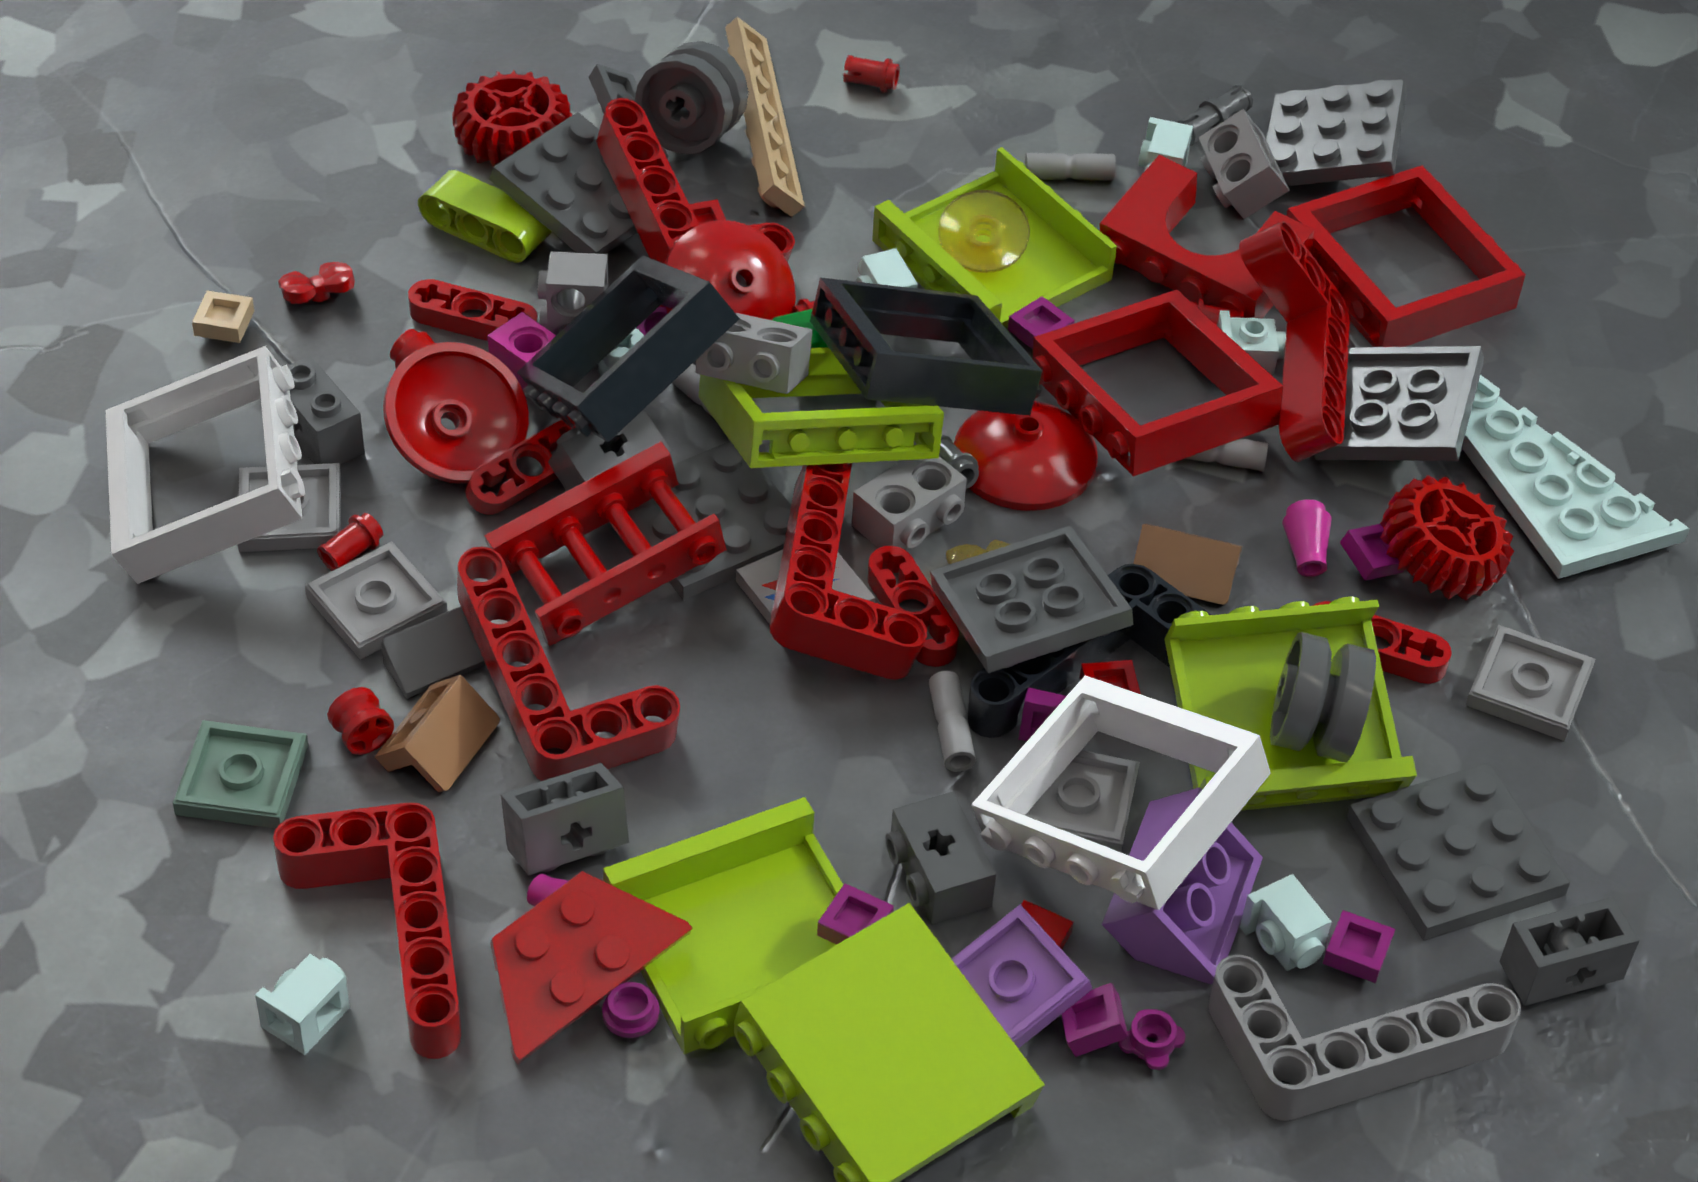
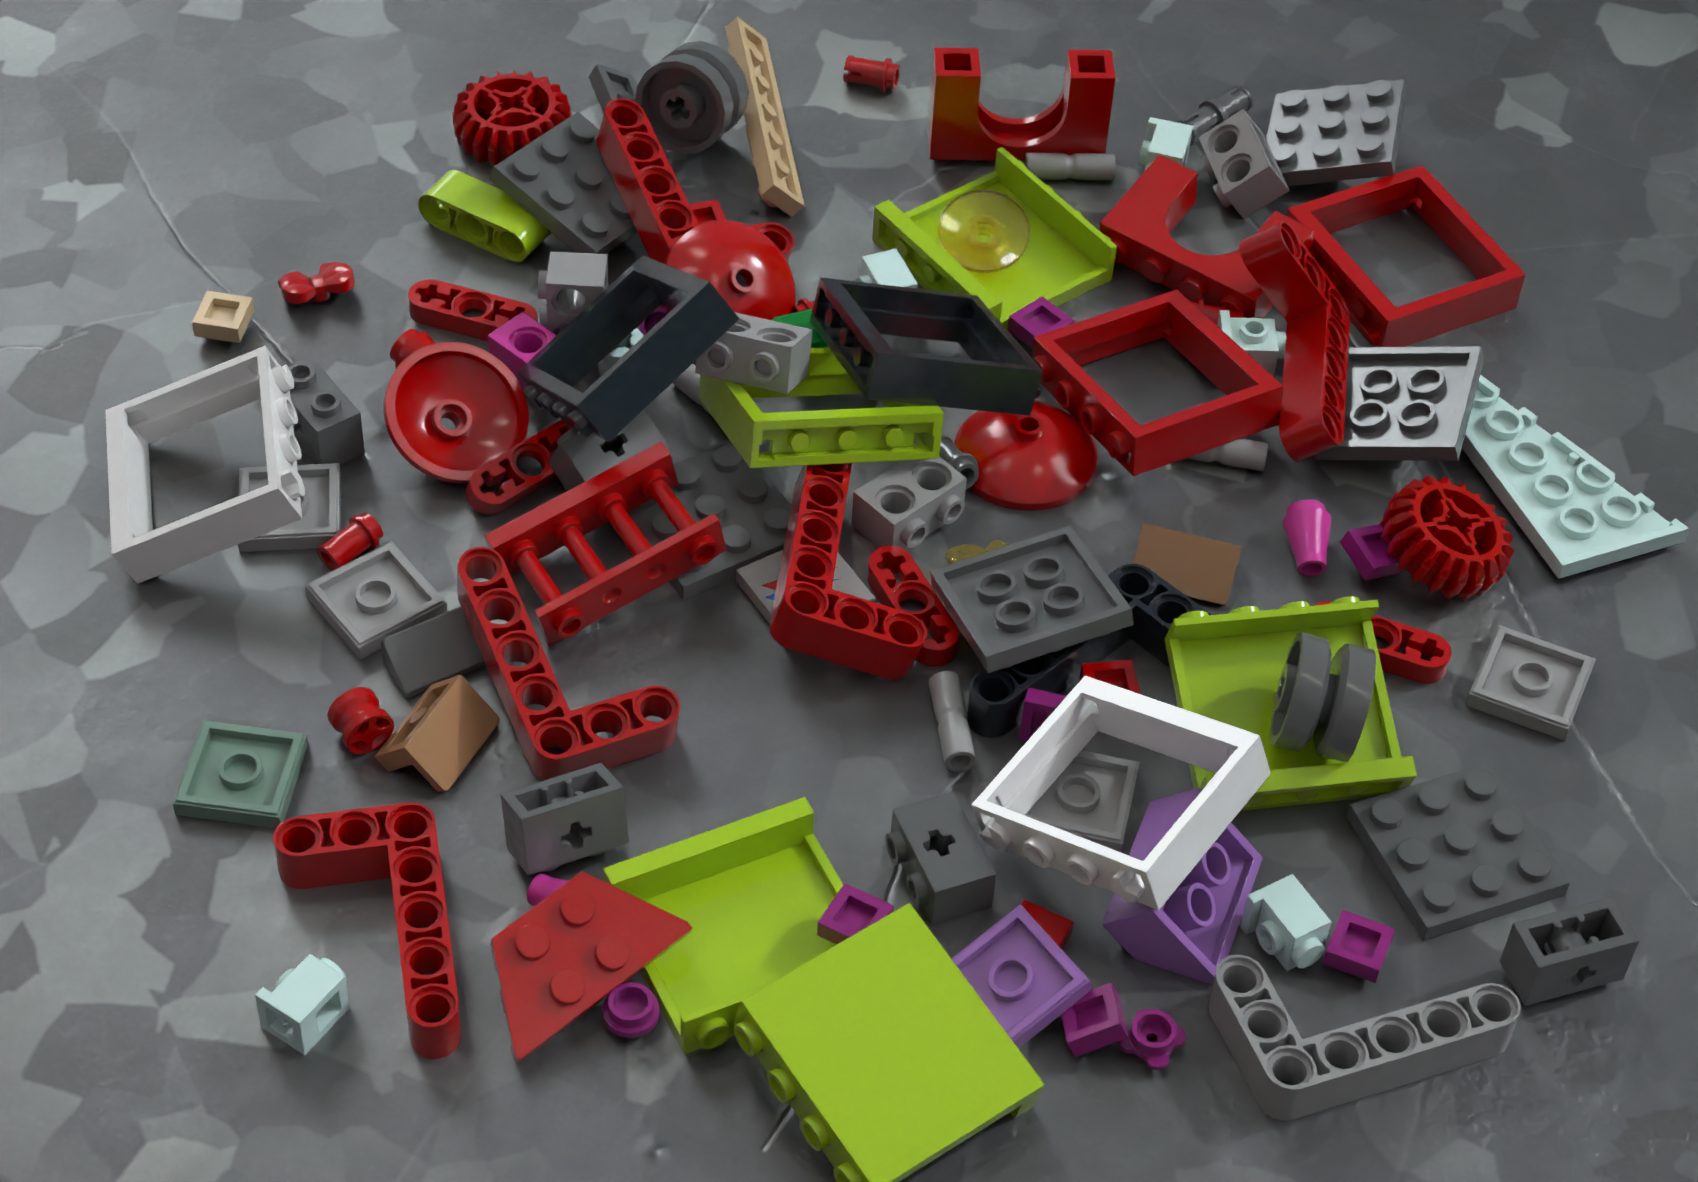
(968, 131): none -> red arch

